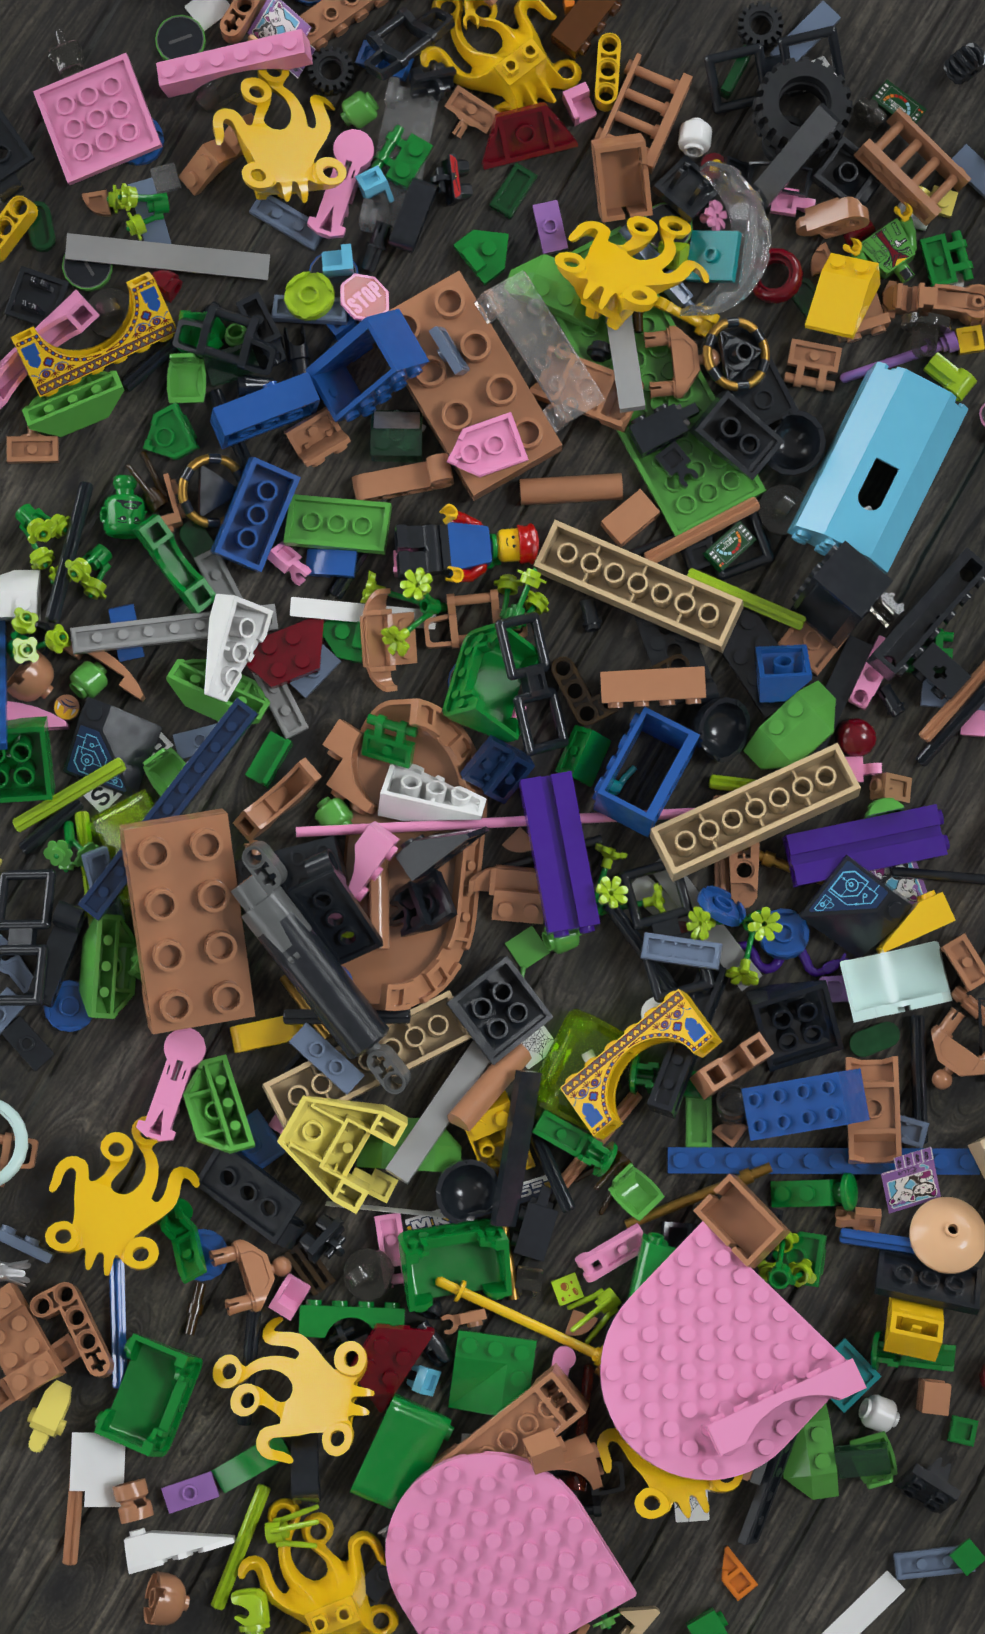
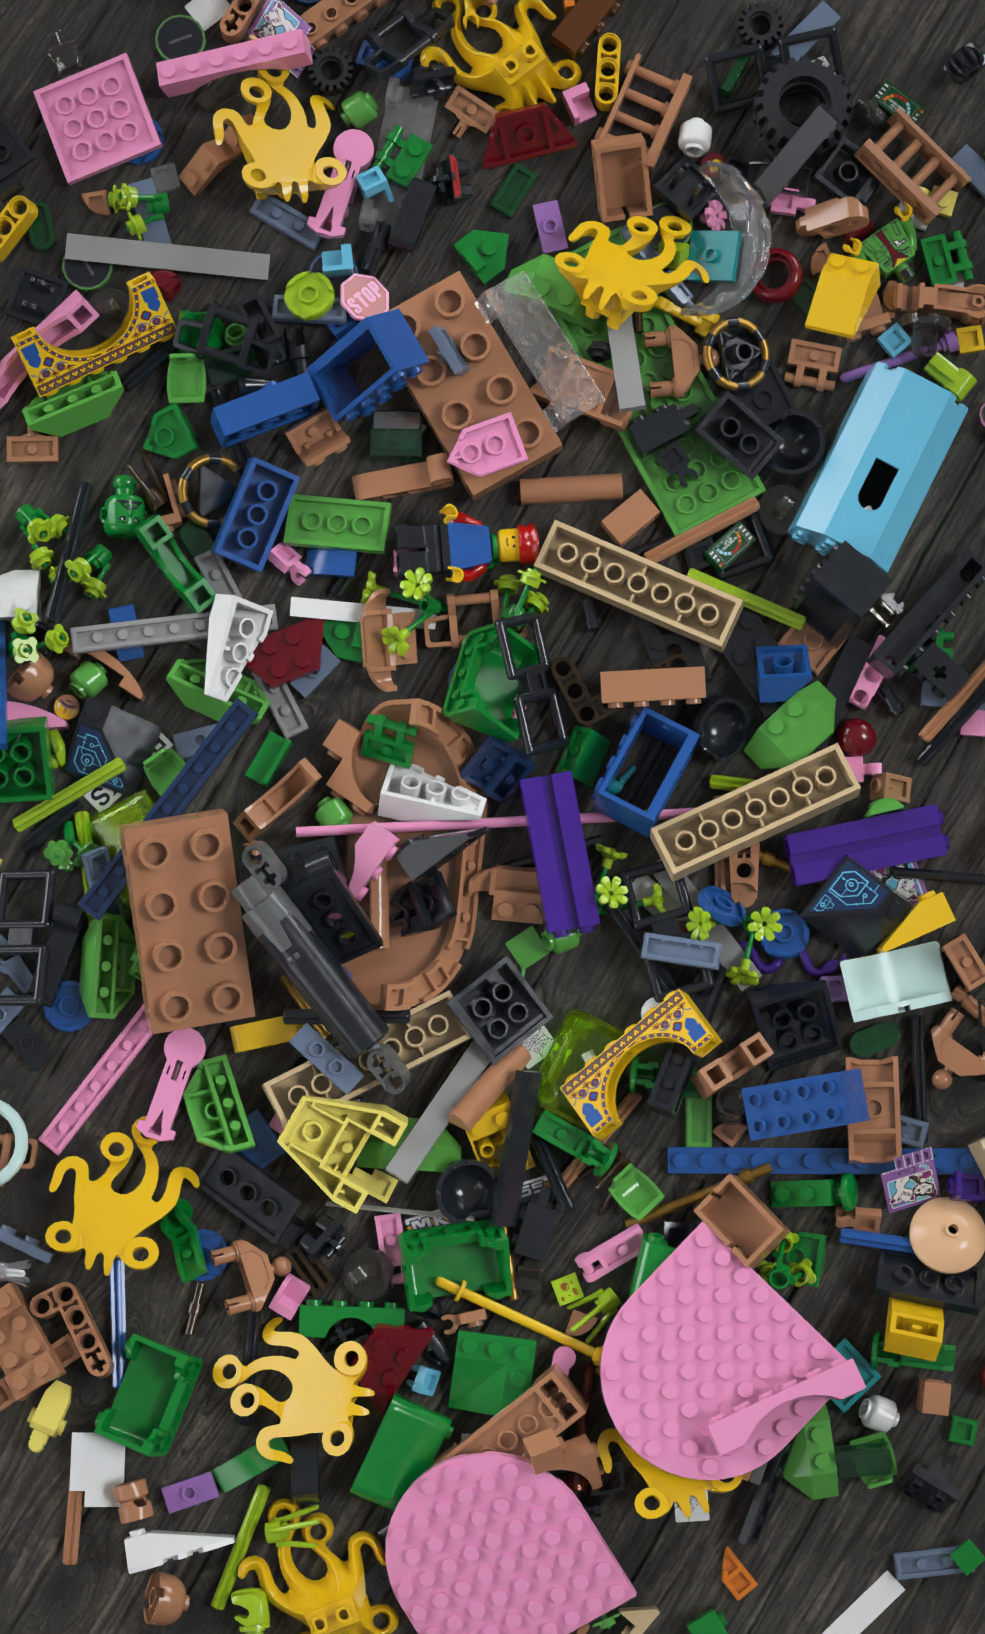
(58, 747): none -> lime arm
(97, 1084): none -> bright pink tile
(518, 842): nougat tile -> none
(894, 340): none -> medium azure tile
(966, 1187): none -> dark purple bracket

